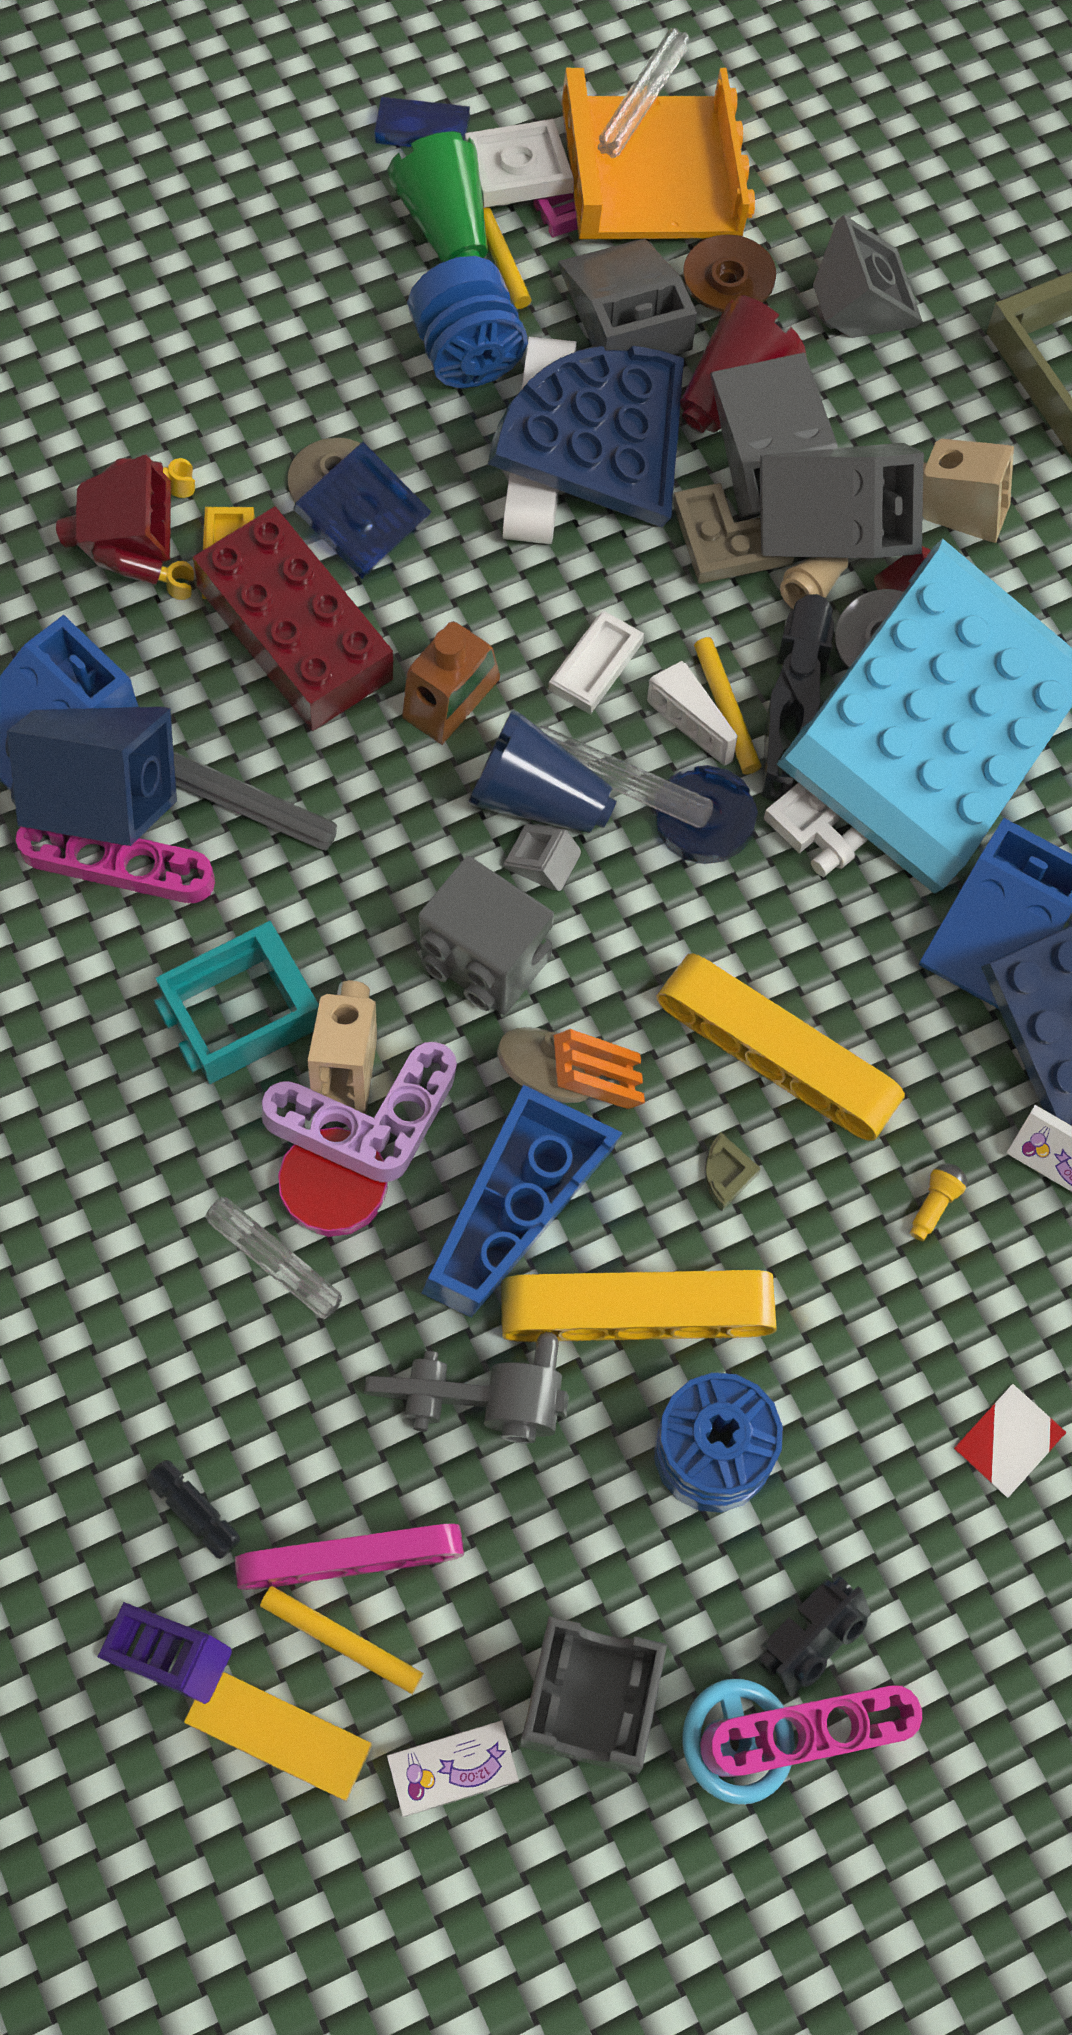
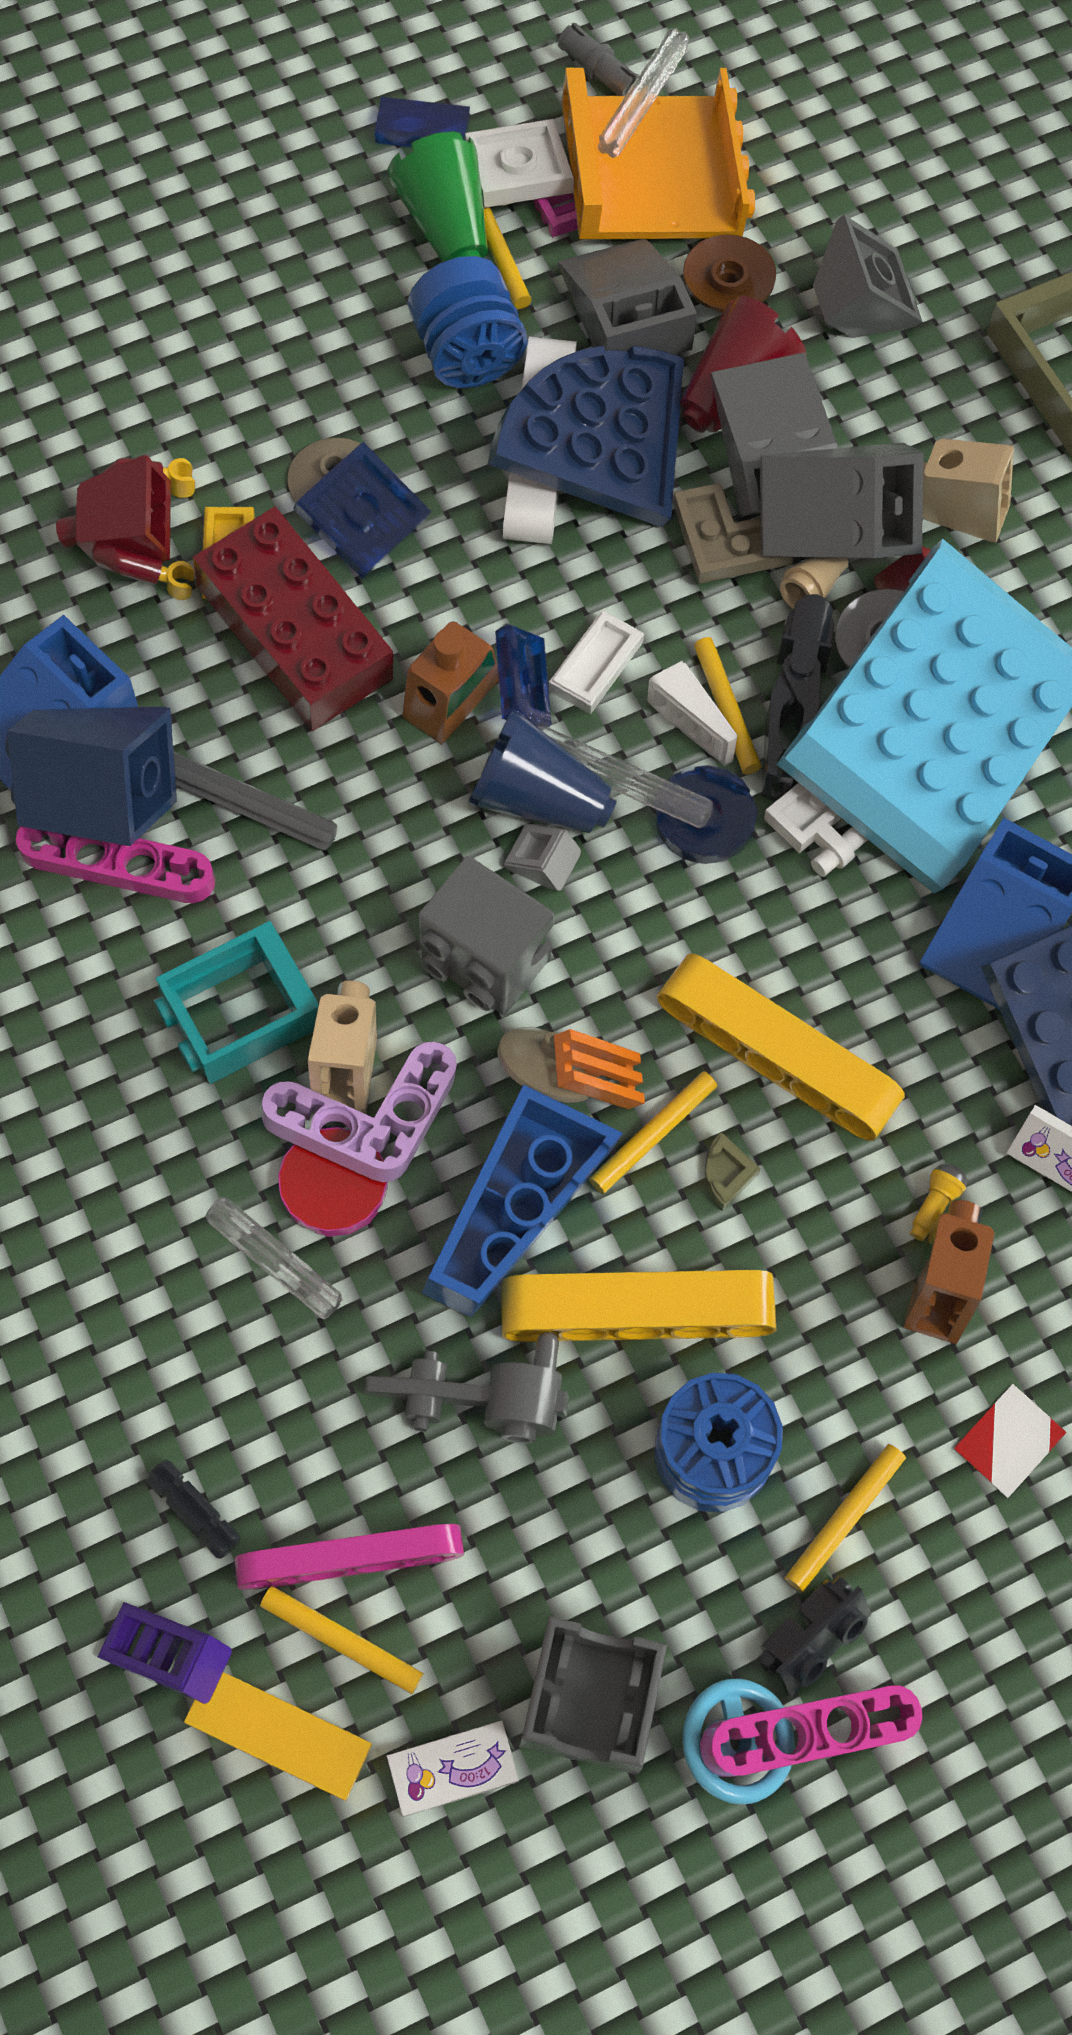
(517, 673): none -> clear blue tile
(597, 59): none -> dark grey pin
(653, 1132): none -> yellow bar
(845, 1518): none -> yellow bar
(951, 1273): none -> dark orange torso

